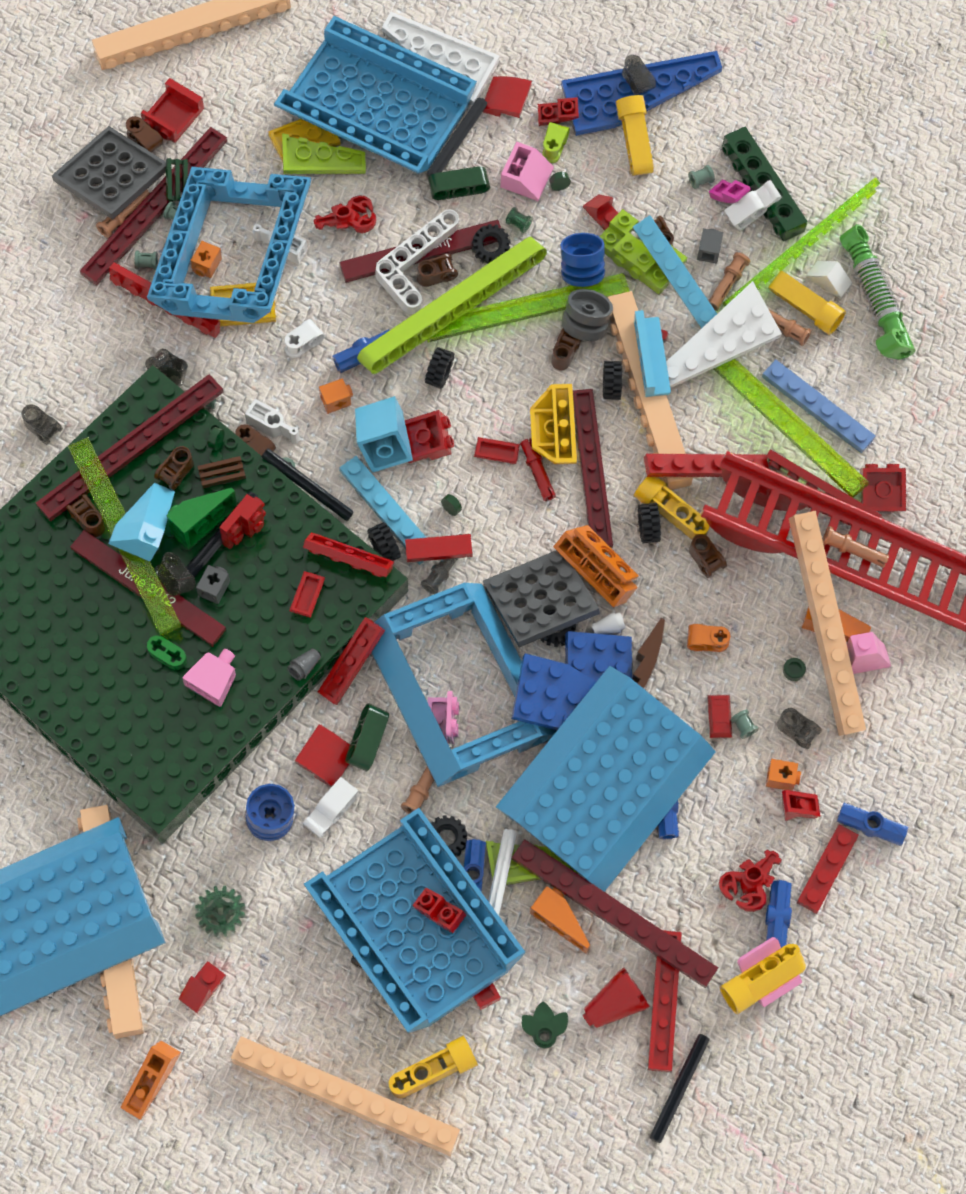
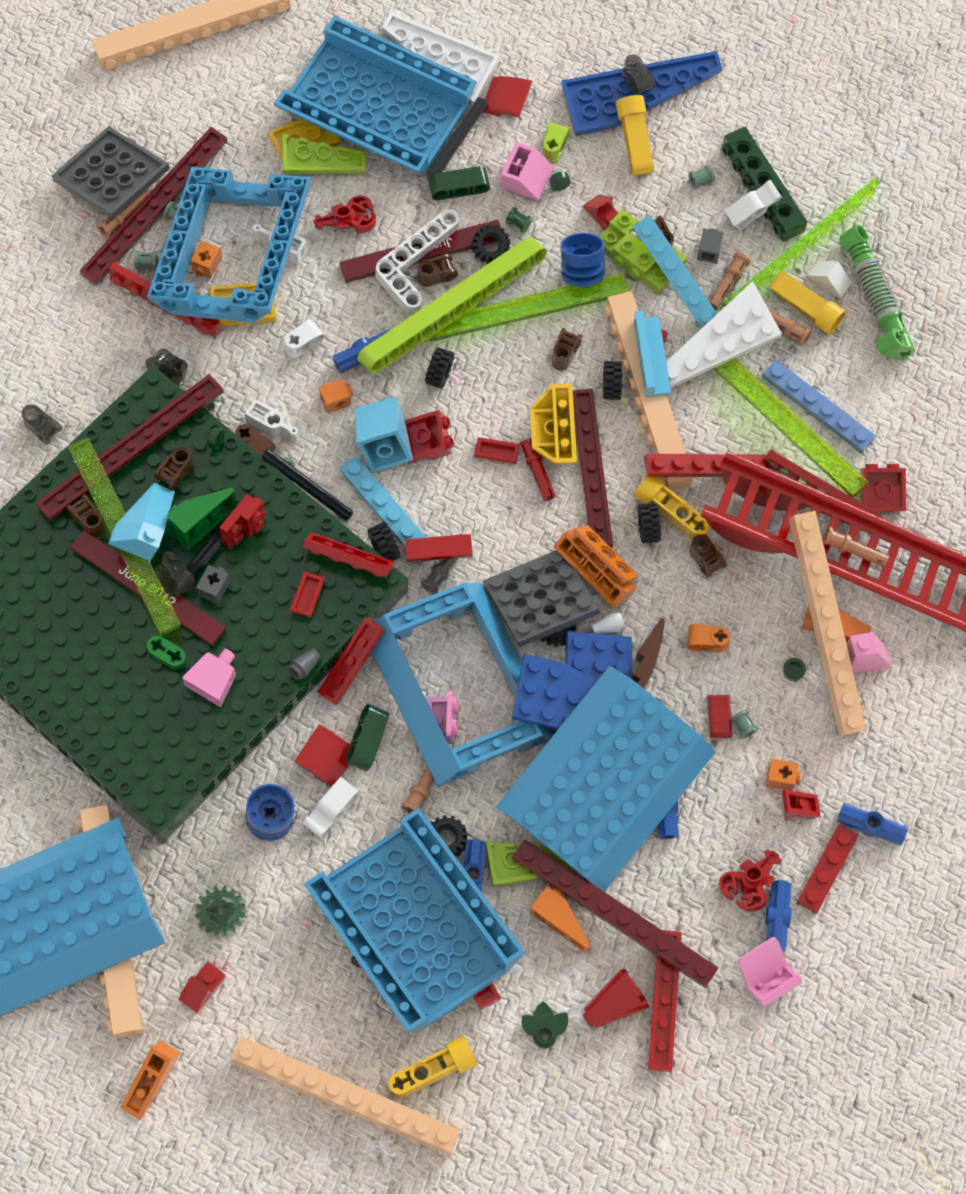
(143, 134): reddish brown piece -> none
(174, 111): red panel -> none
(177, 162): dark green tile -> none
(218, 465): reddish brown tile -> none
(439, 910): red slope -> none
(451, 504): dark green tile -> none
(502, 869): white axle -> none
(562, 111): red slope -> none
(587, 315): dark grey wheel -> none
(679, 1088): black axle -> none
(729, 192): dark pink slope -> none
(763, 978): yellow beam -> none
(800, 727): clear smoke piece -> none

